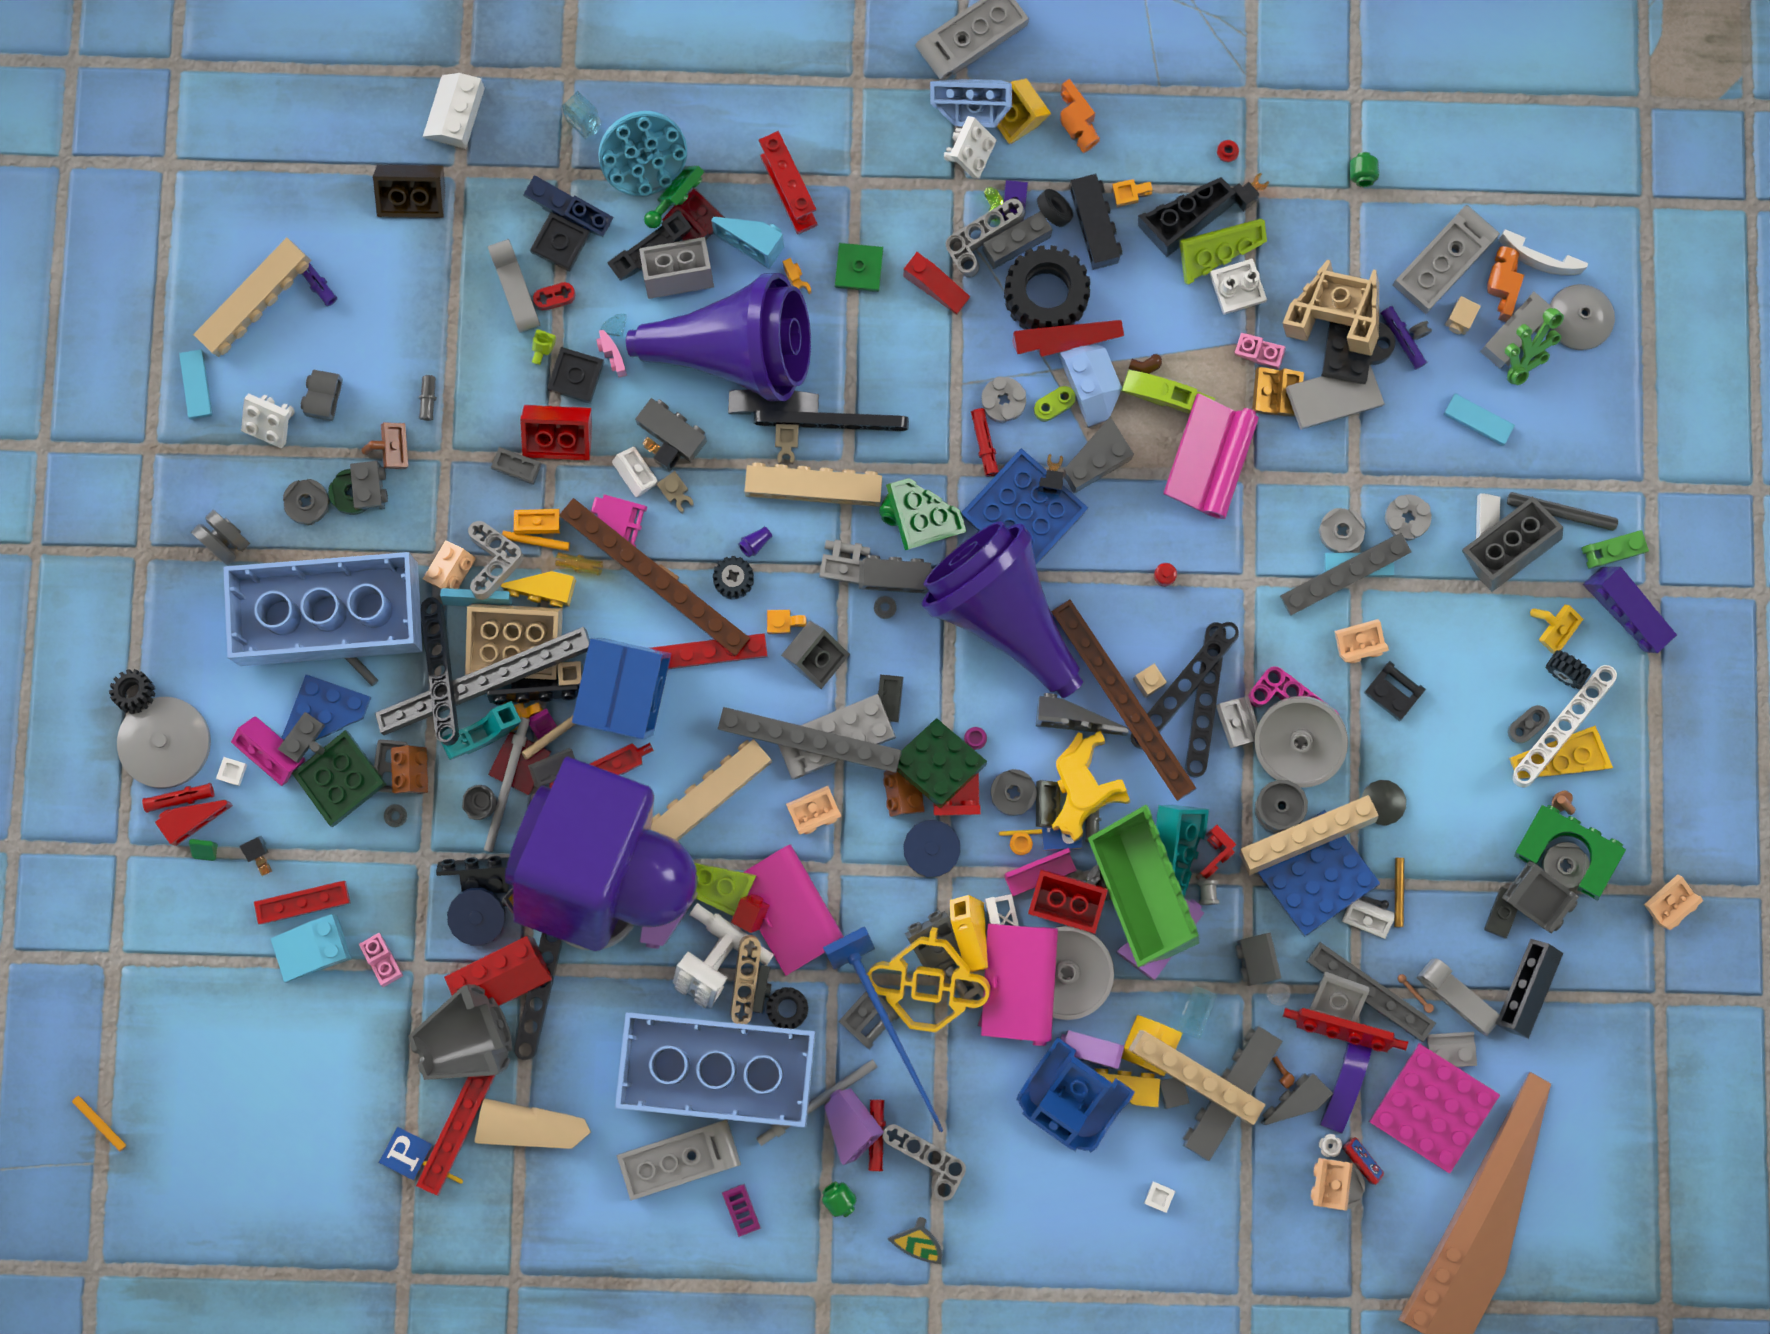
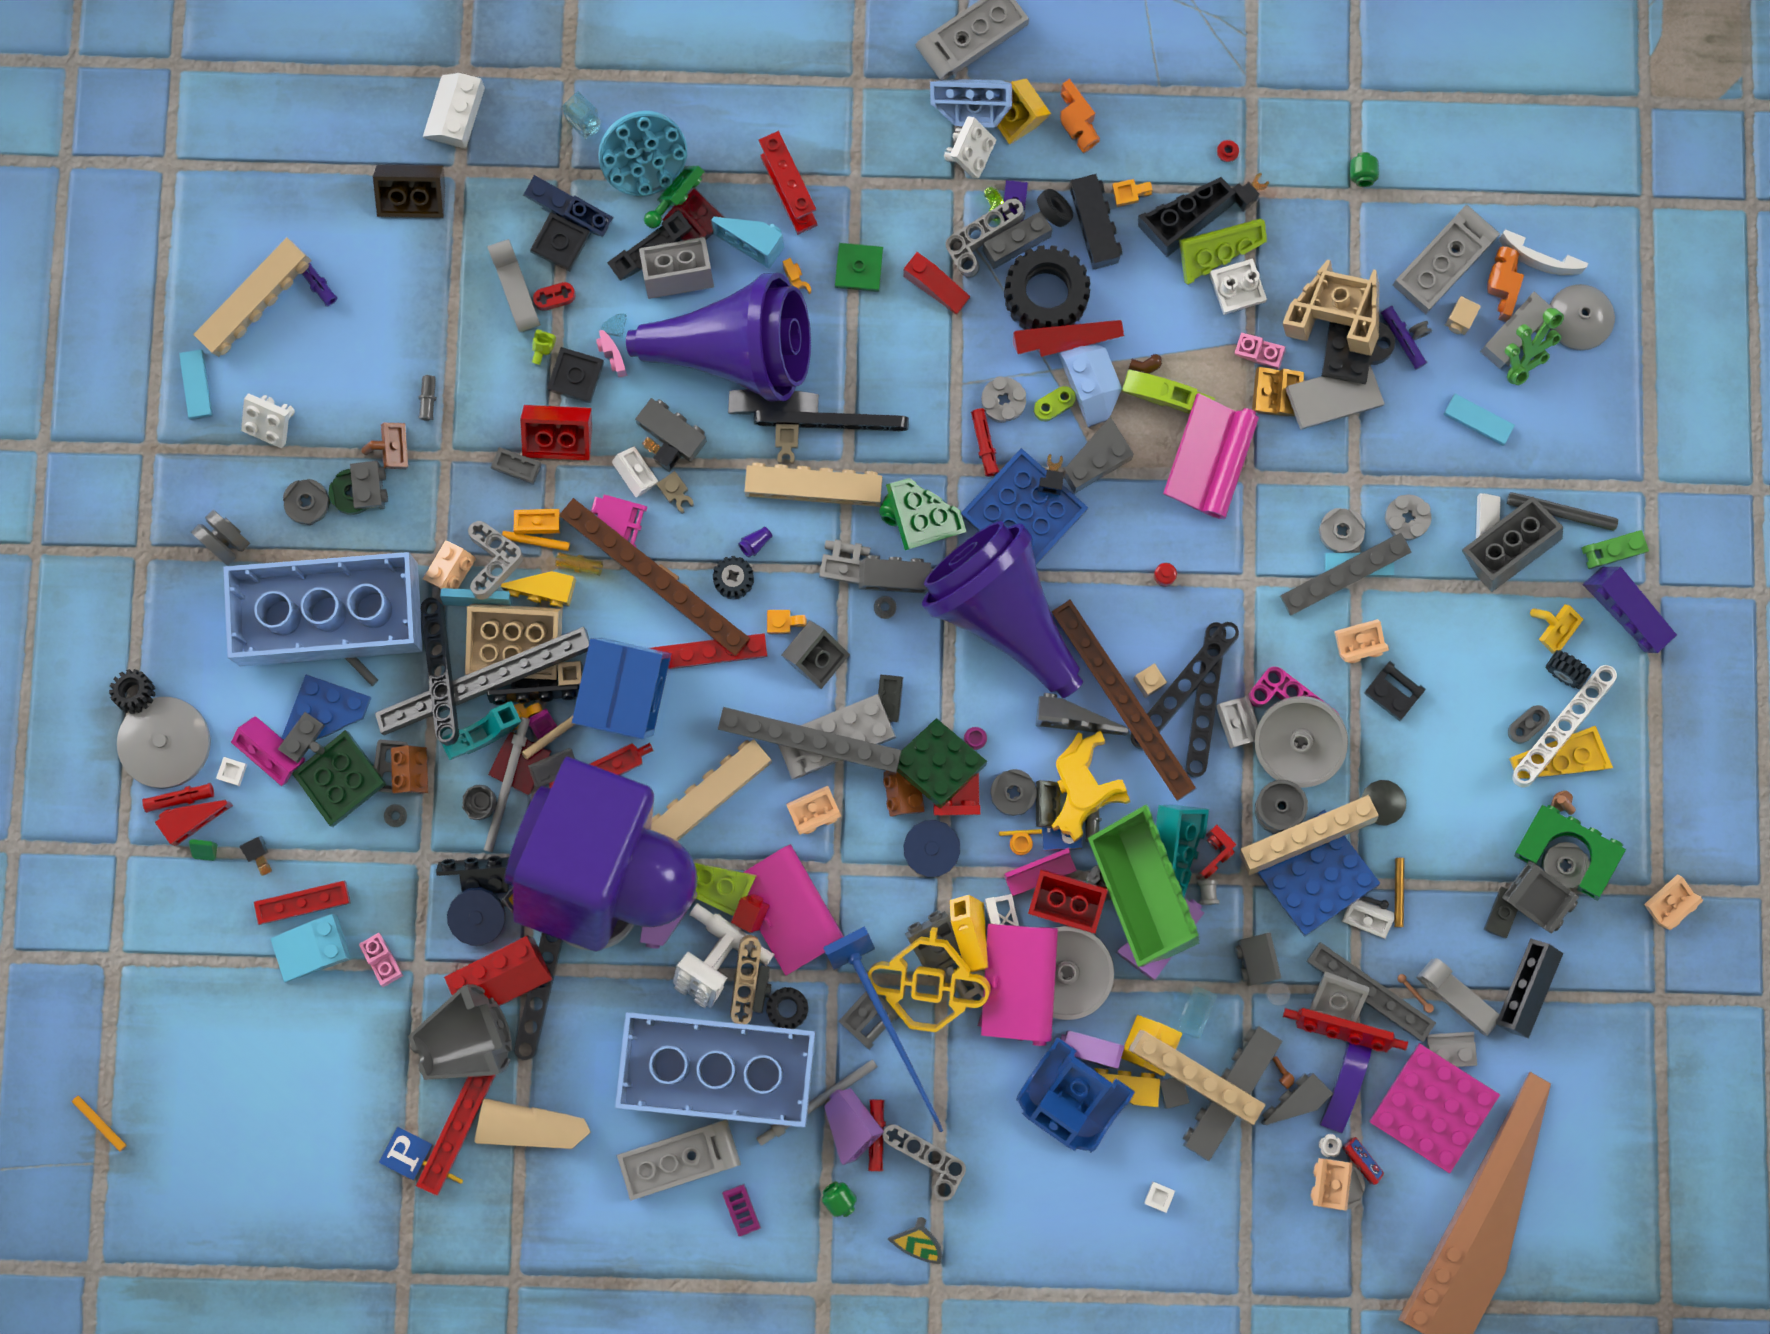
(321, 395): dark grey brick -> none

